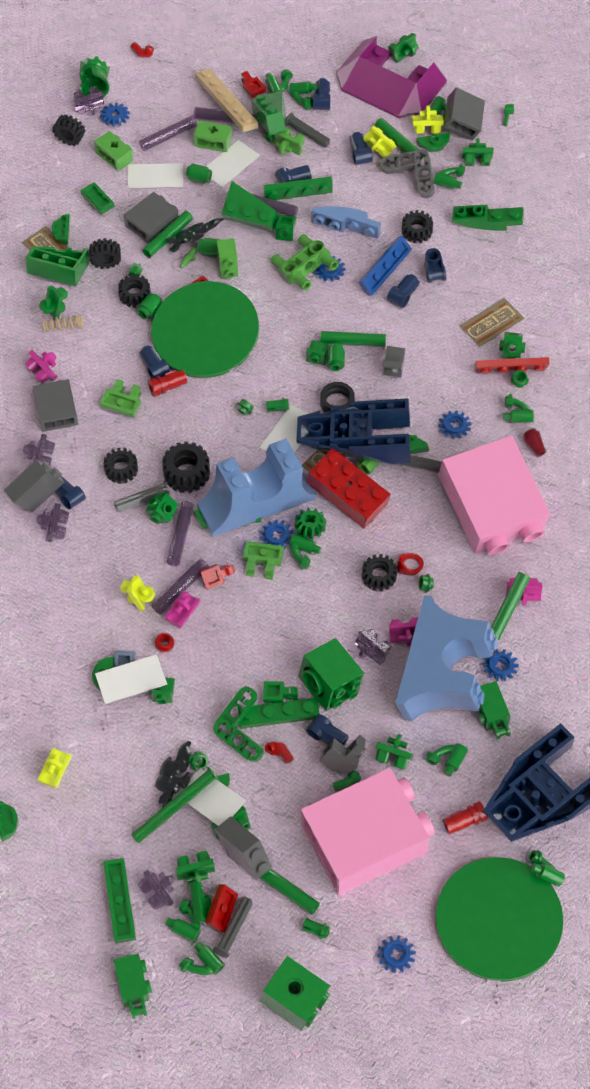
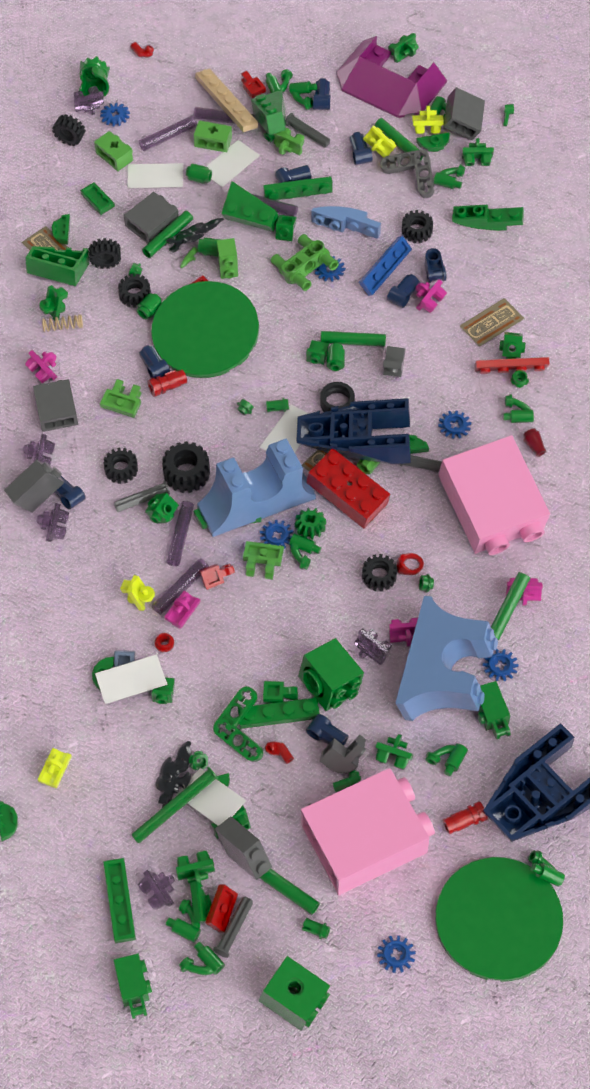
(436, 291): none -> dark pink hips

